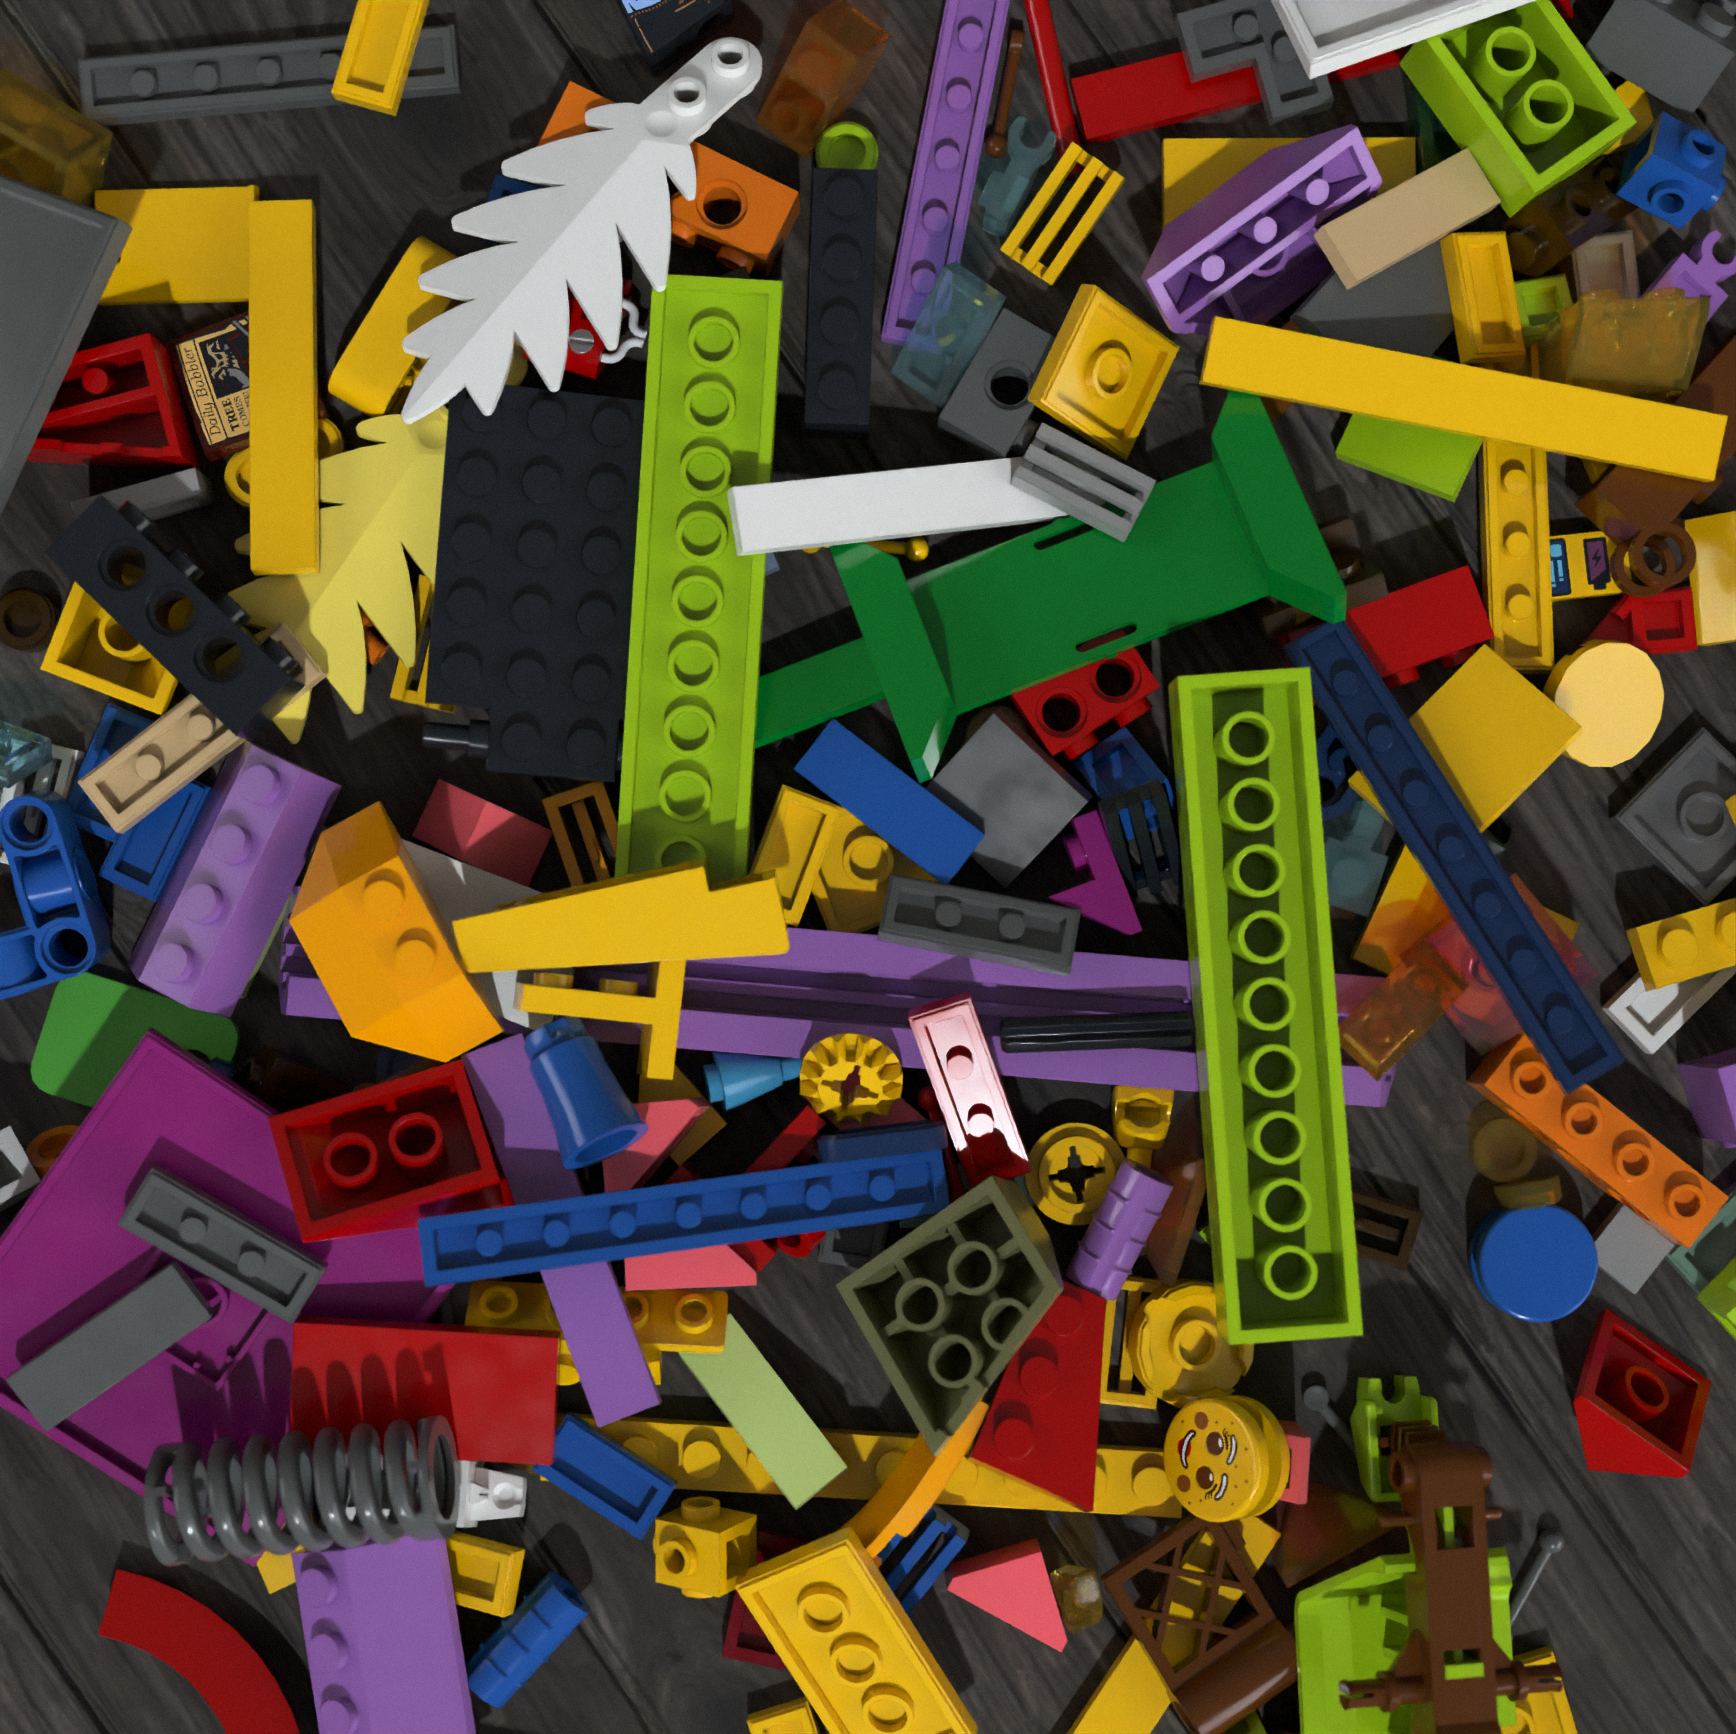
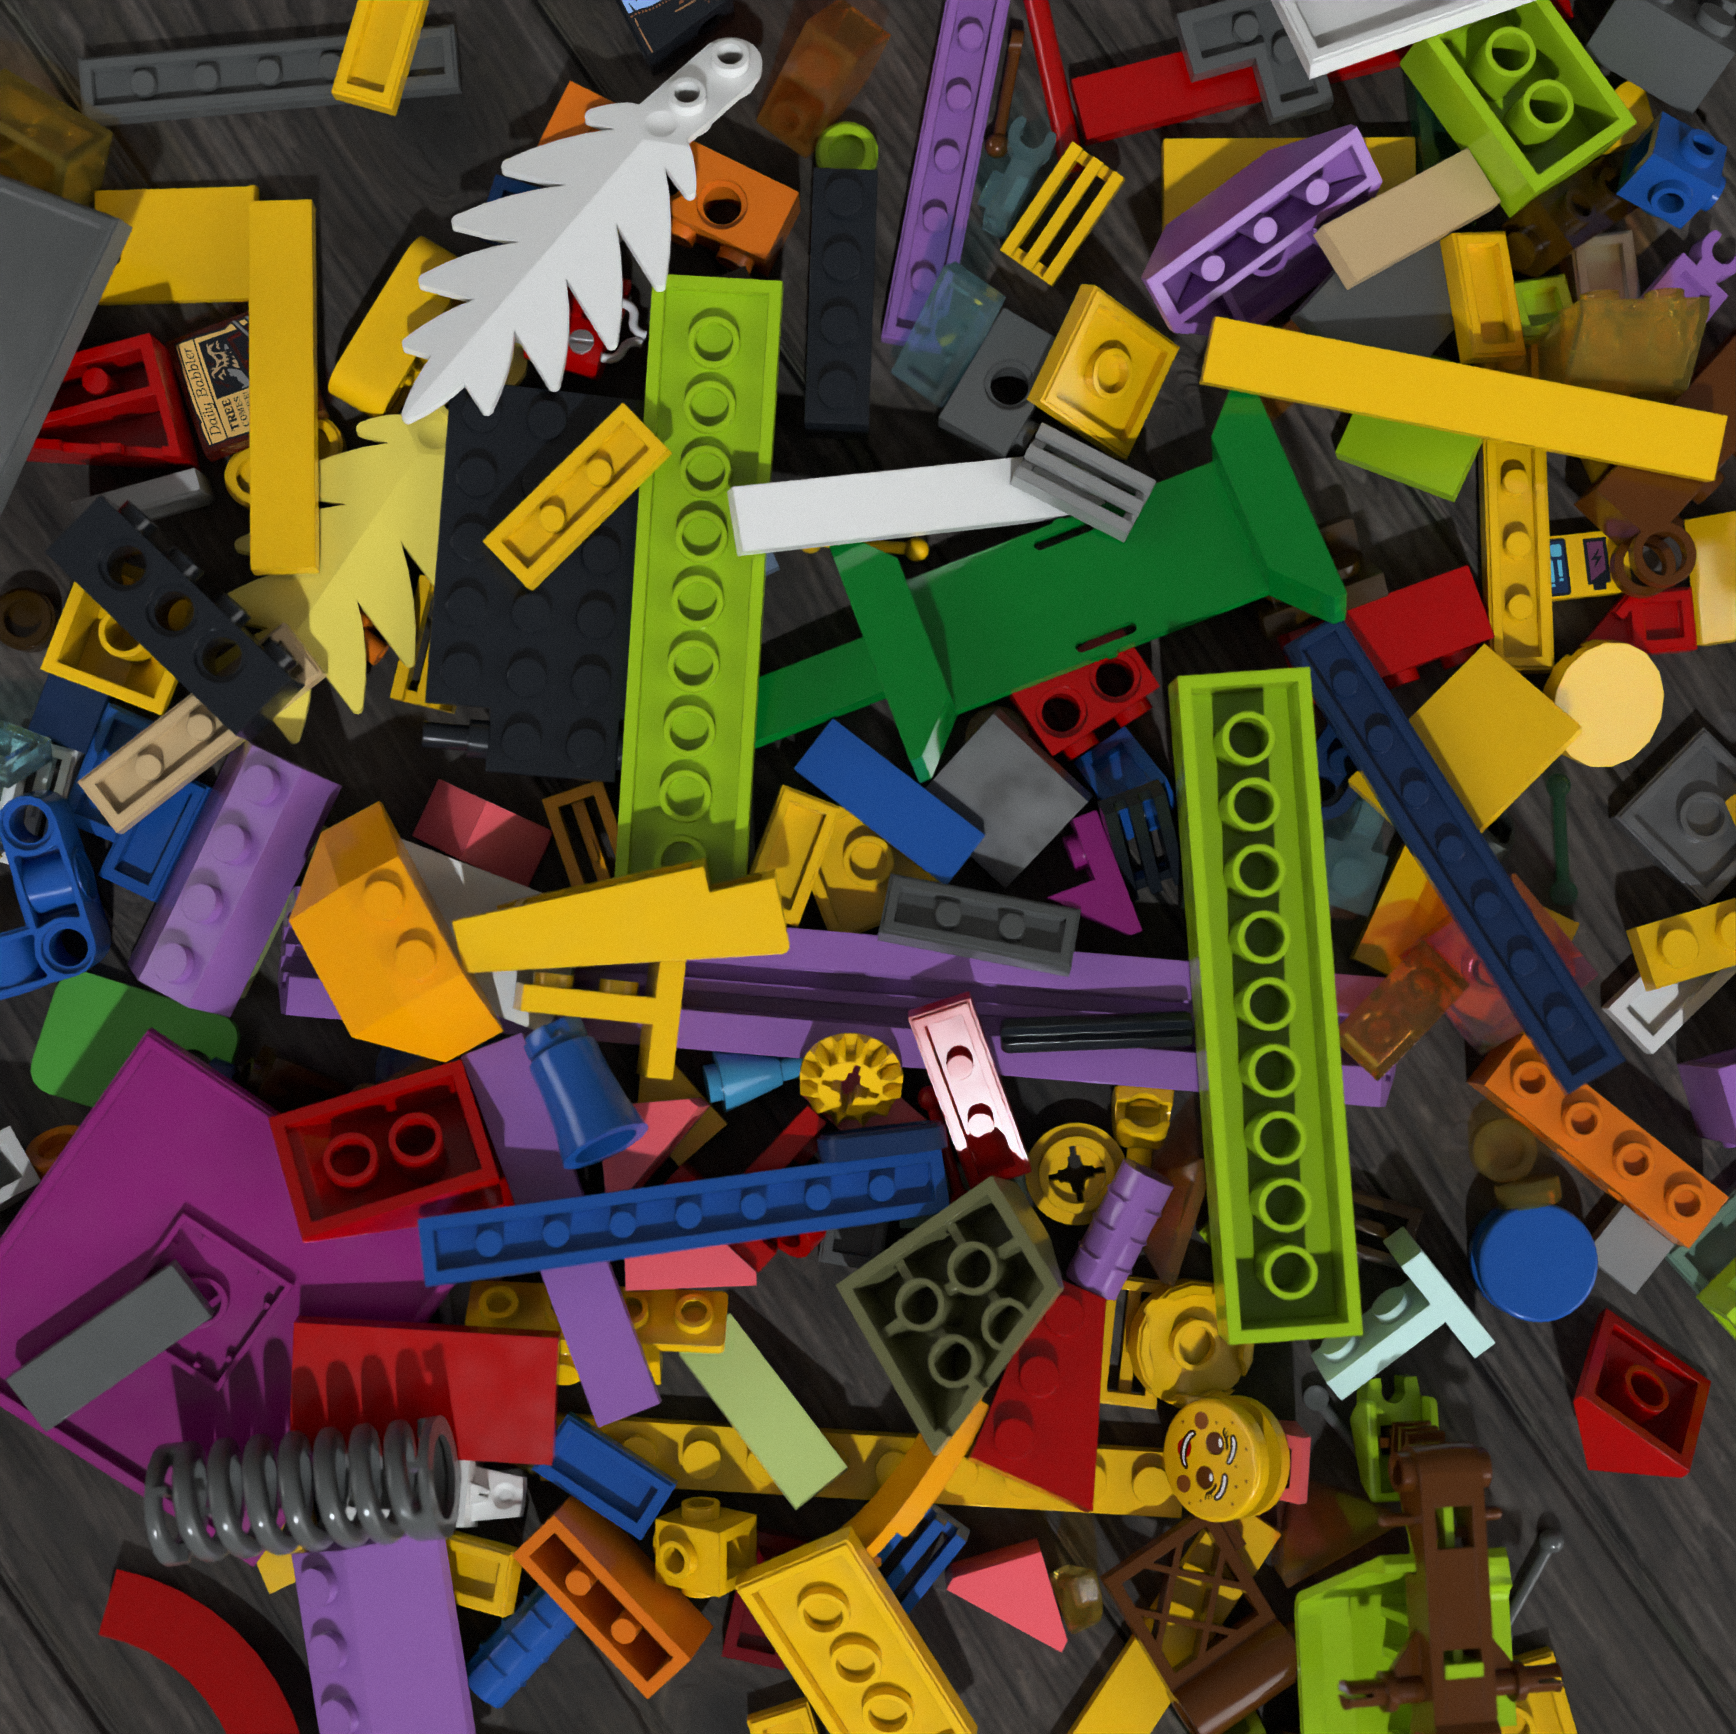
(69, 713): none -> dark blue tile
(223, 1243): dark grey tile -> none
(577, 497): none -> yellow plate
(613, 1594): none -> orange brick
(1399, 1322): none -> light aqua bracket
(1563, 891): none -> clear green hinge

